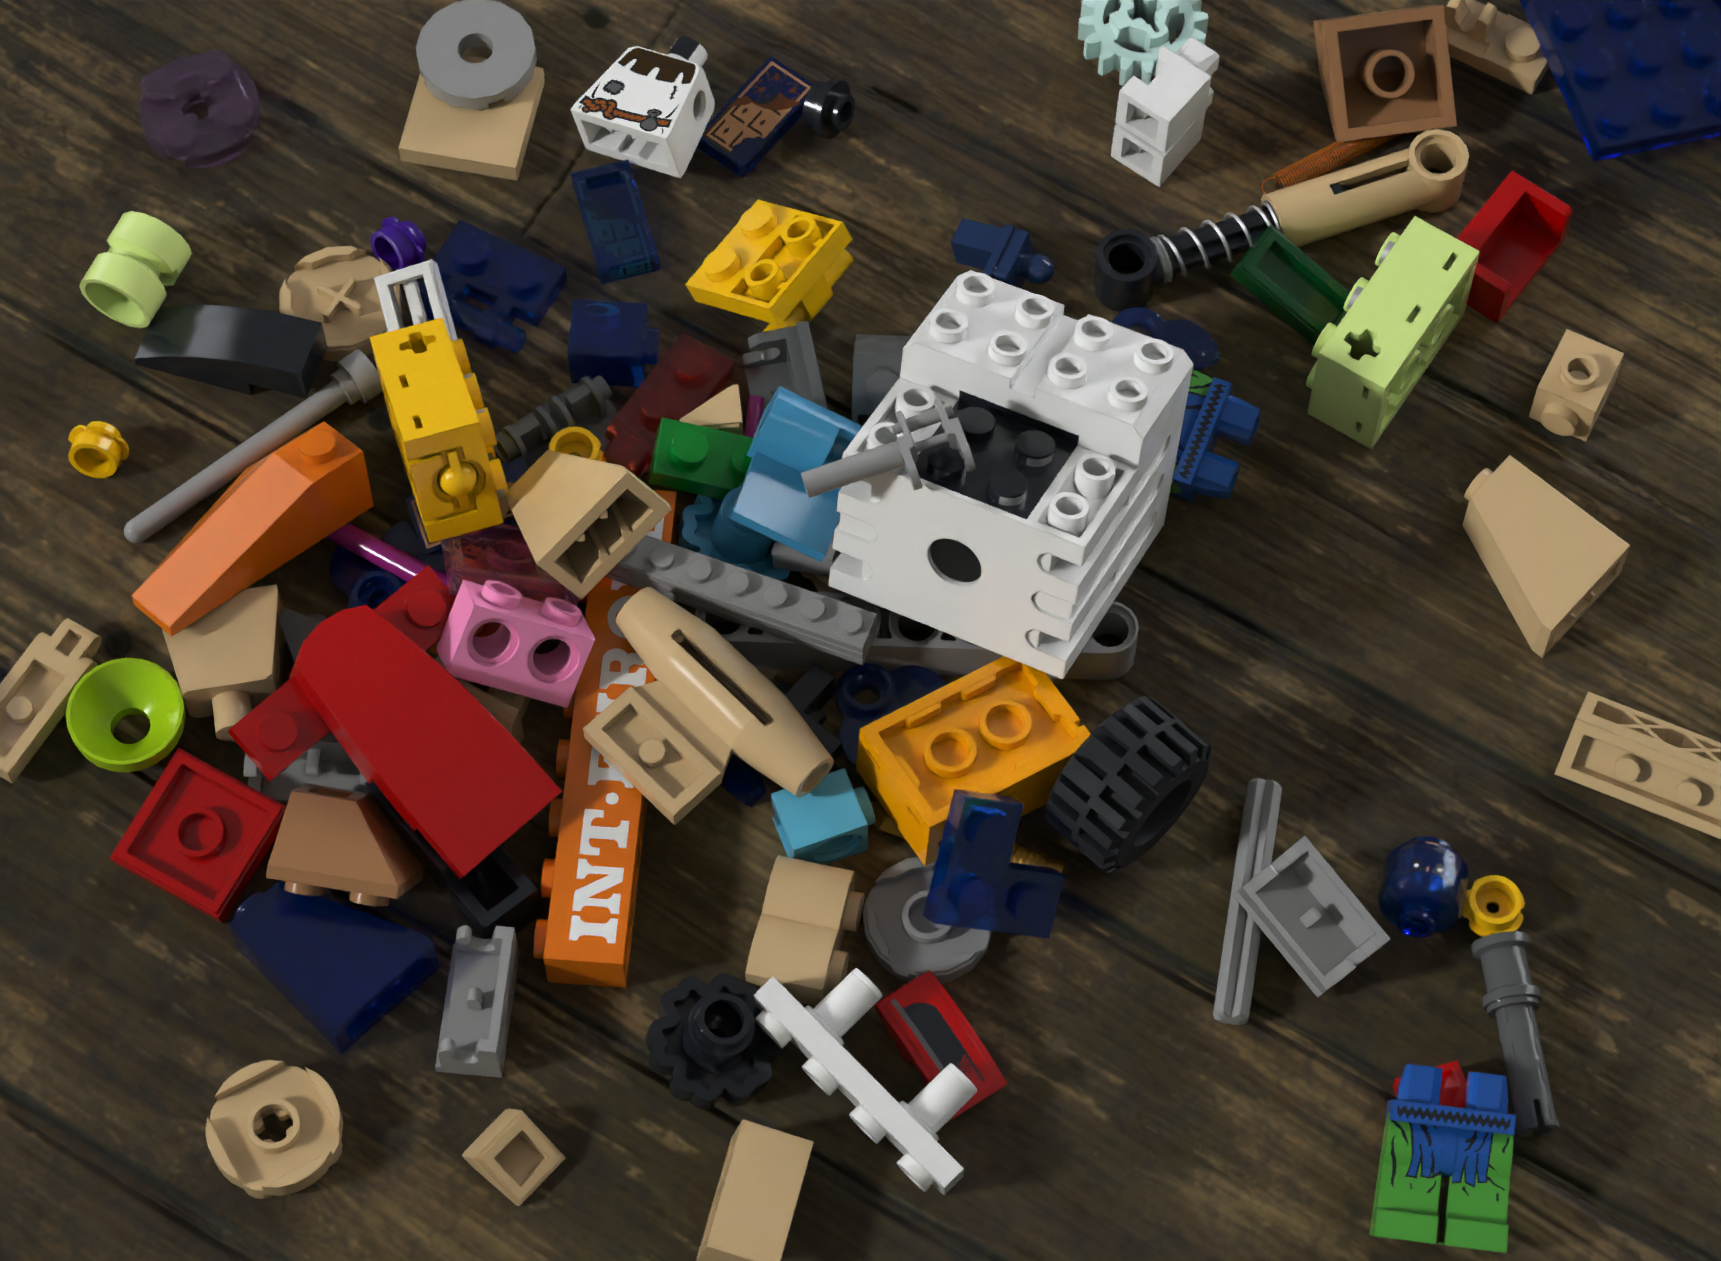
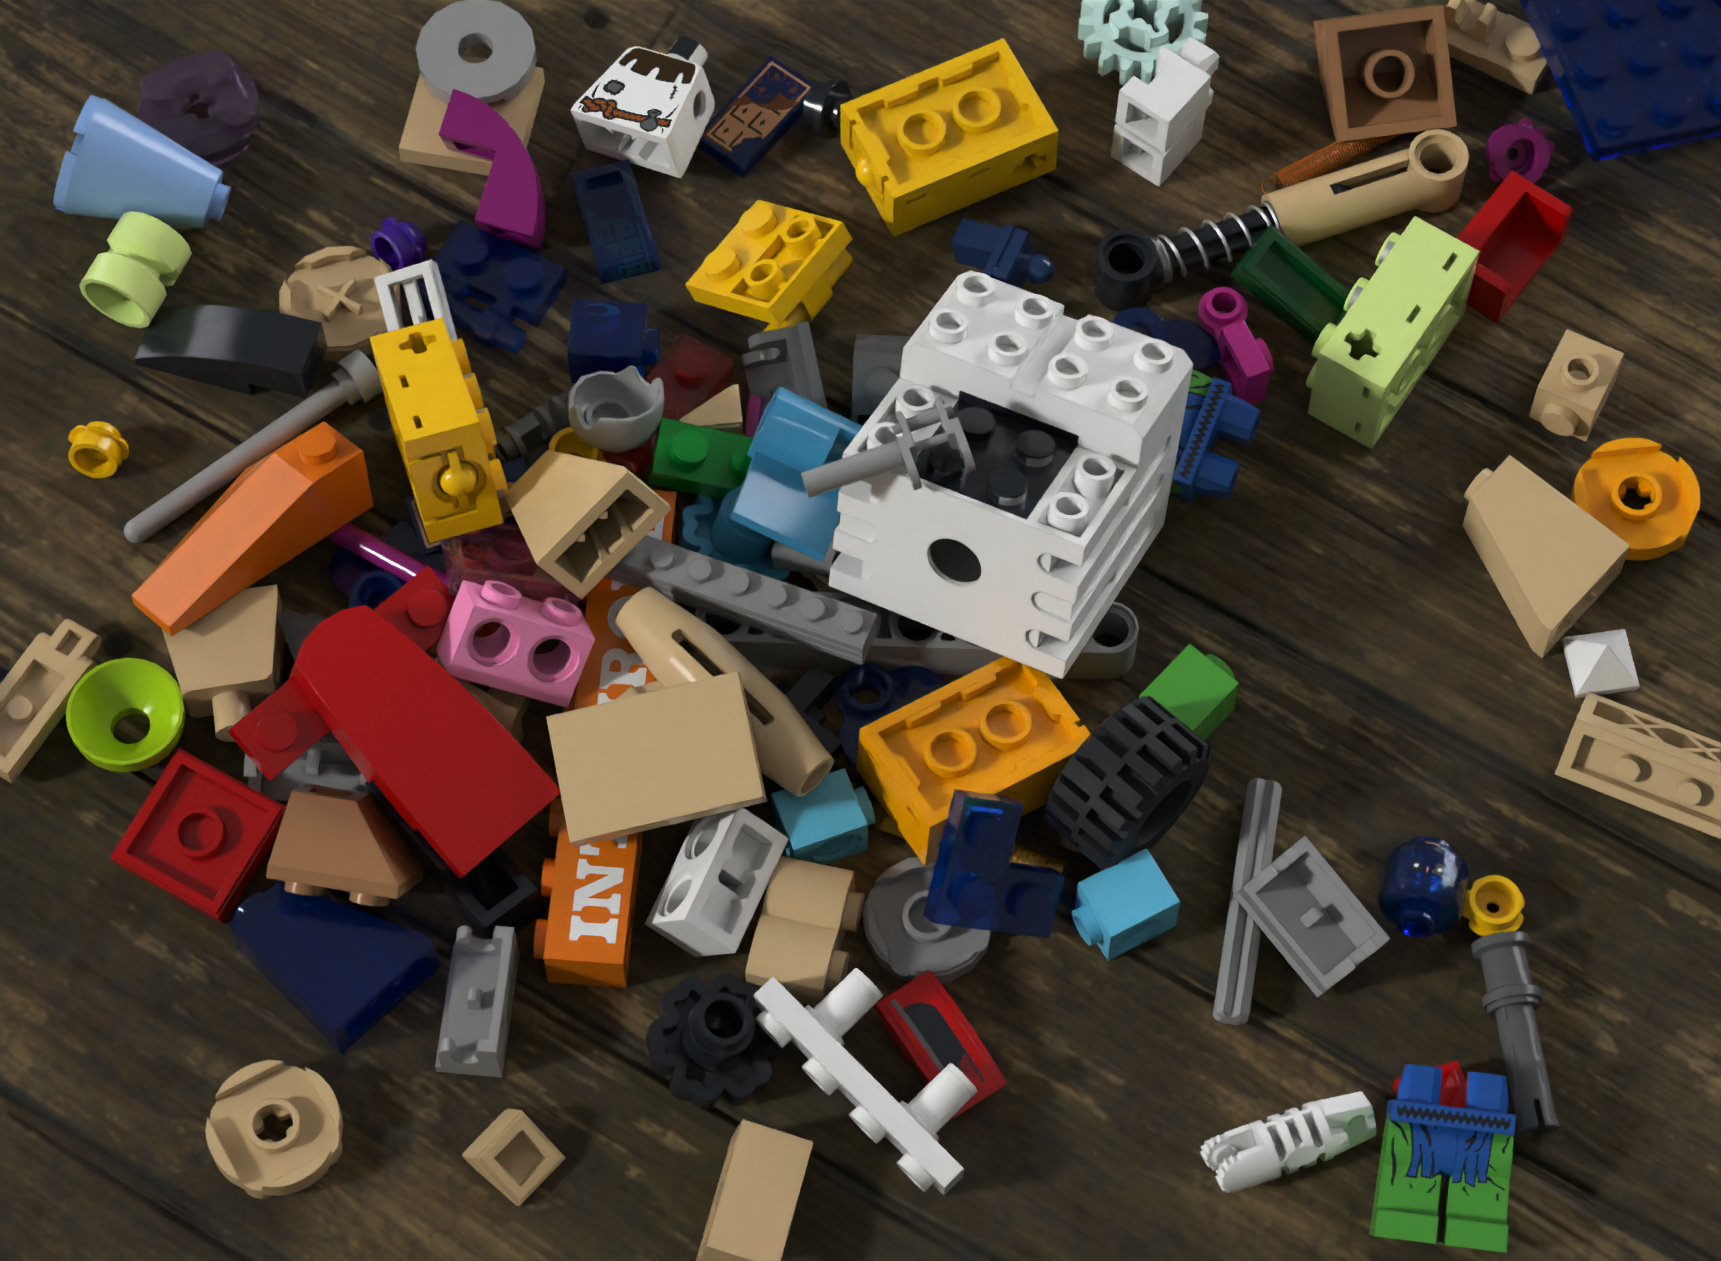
(132, 167): none -> light blue cone
(513, 194): none -> magenta brick
(615, 409): none -> light grey hair
(656, 759): none -> tan tile
(717, 882): none -> white brick
(948, 137): none -> yellow piece
(1125, 905): none -> medium azure brick
(1196, 690): none -> bright green brick
(1242, 358): none -> dark pink plate
(1289, 1141): none -> white hinge
(1529, 154): none -> magenta animal
(1600, 663): none -> white slope
(1654, 474): none -> light orange plate

